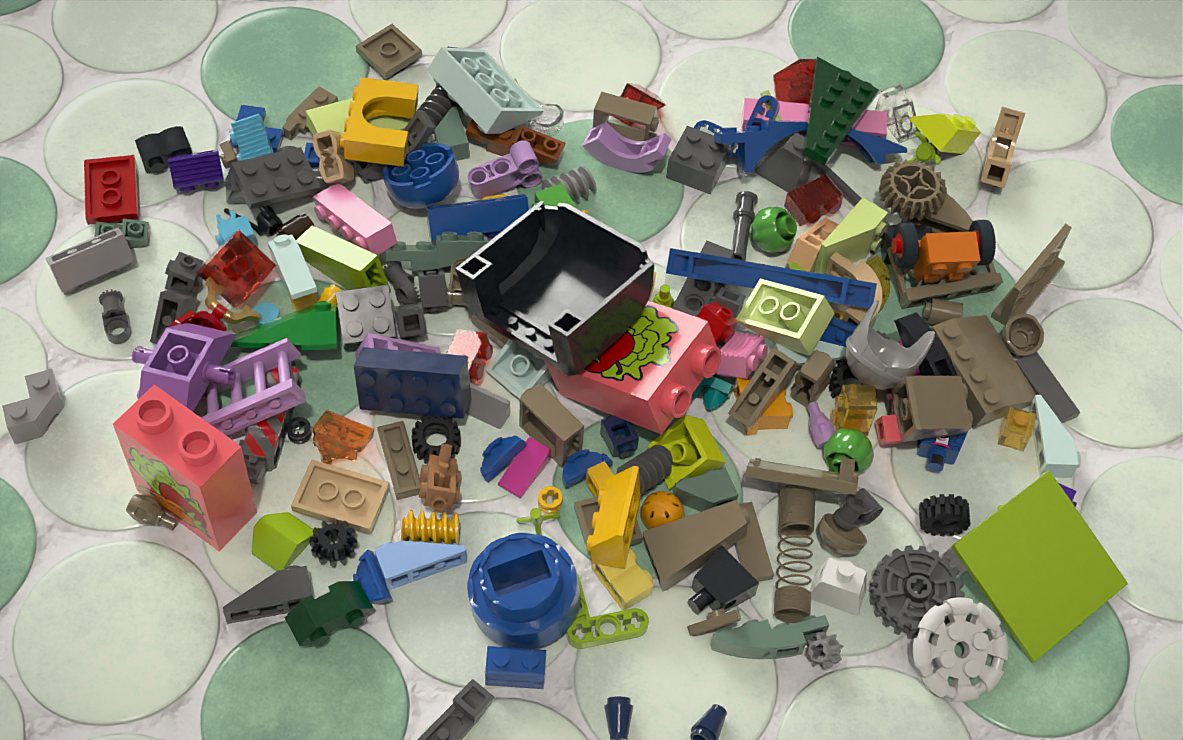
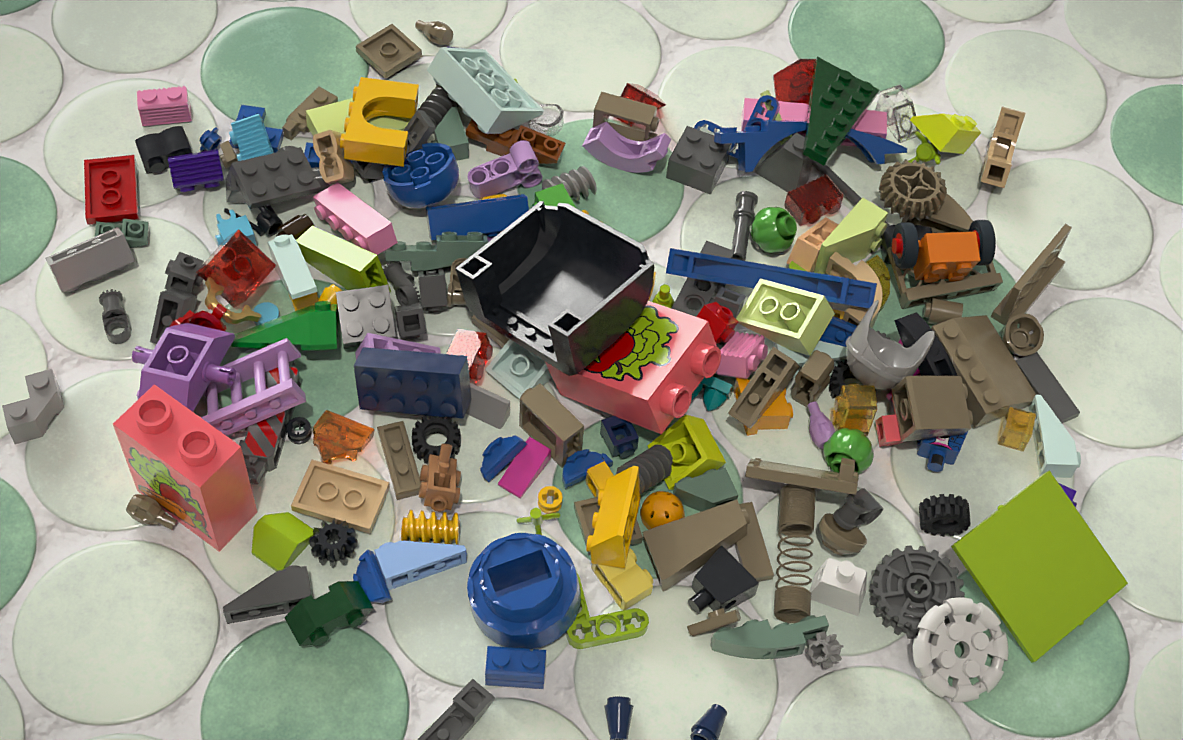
(164, 106): none -> bright pink brick
(210, 140): none -> blue plate
(436, 31): none -> dark tan piece

